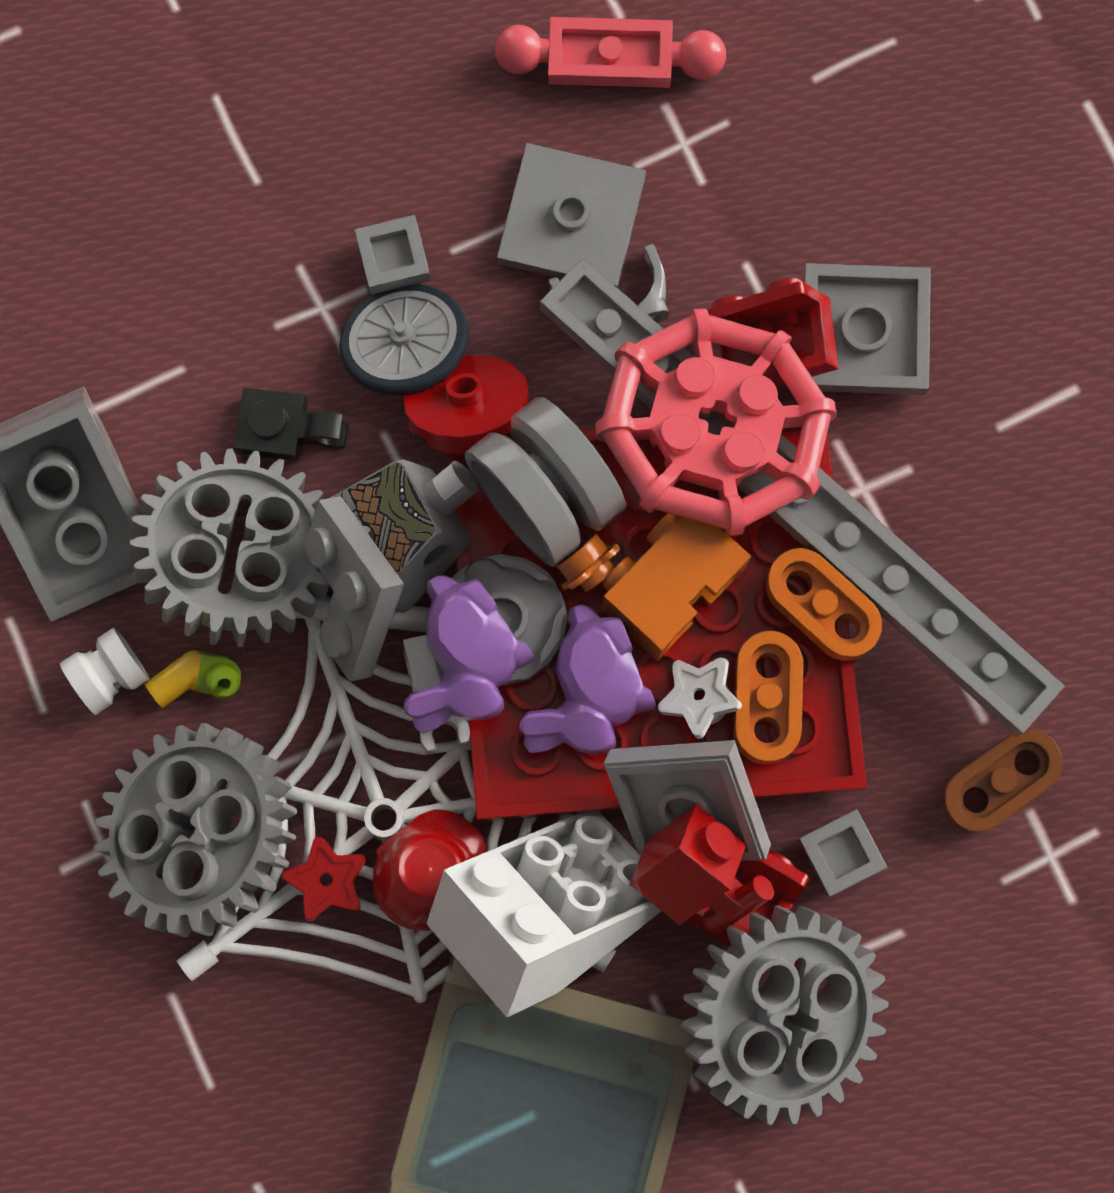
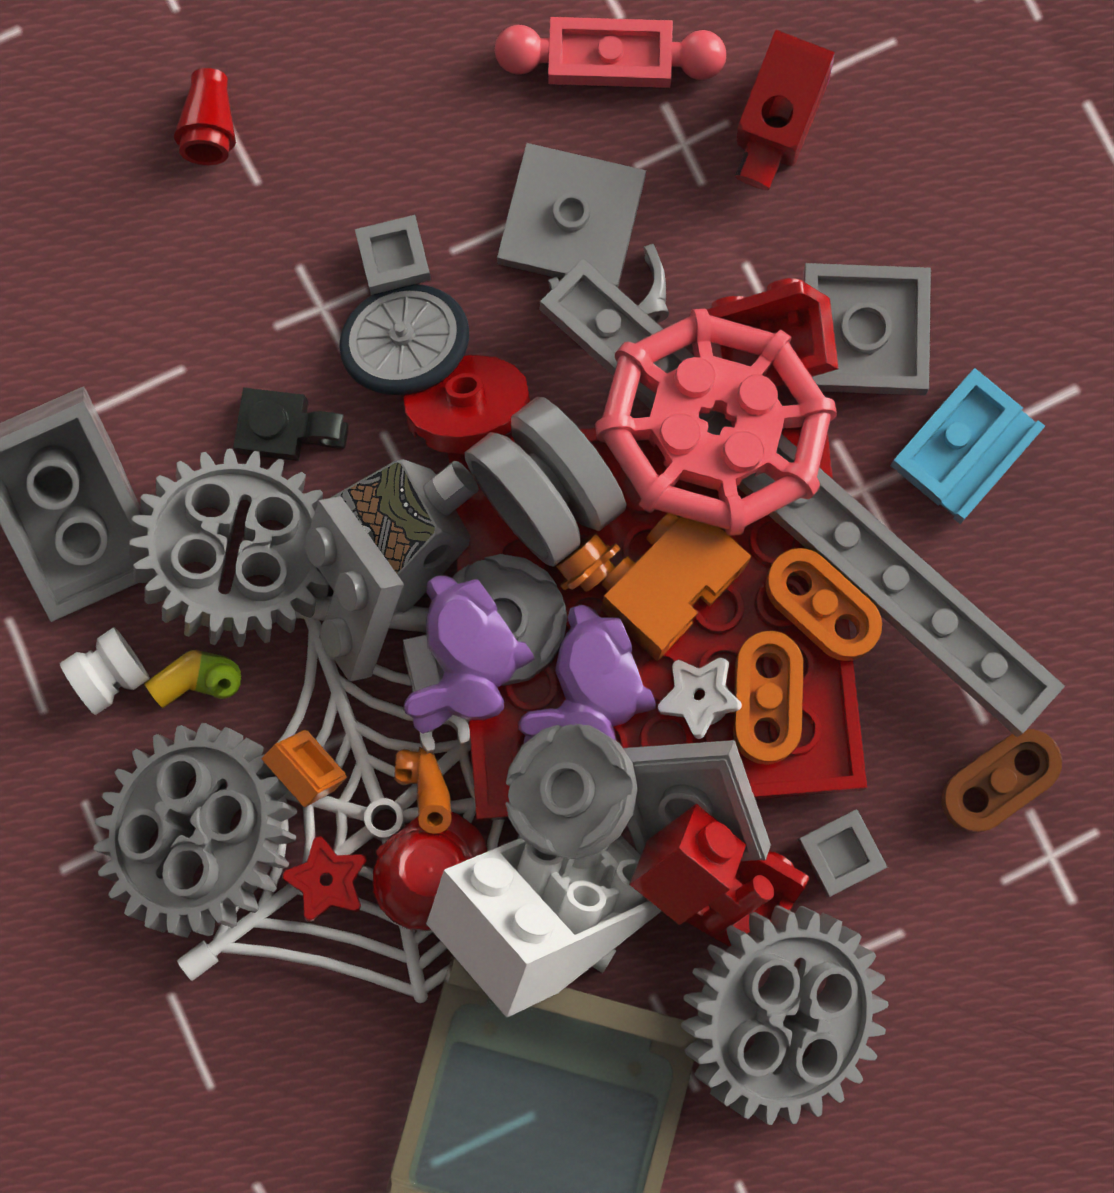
(206, 122): none -> red cone
(304, 767): none -> orange tile
(432, 791): none -> orange arm
(571, 791): none -> light grey tile
(785, 89): none -> red torso
(967, 445): none -> medium azure plate

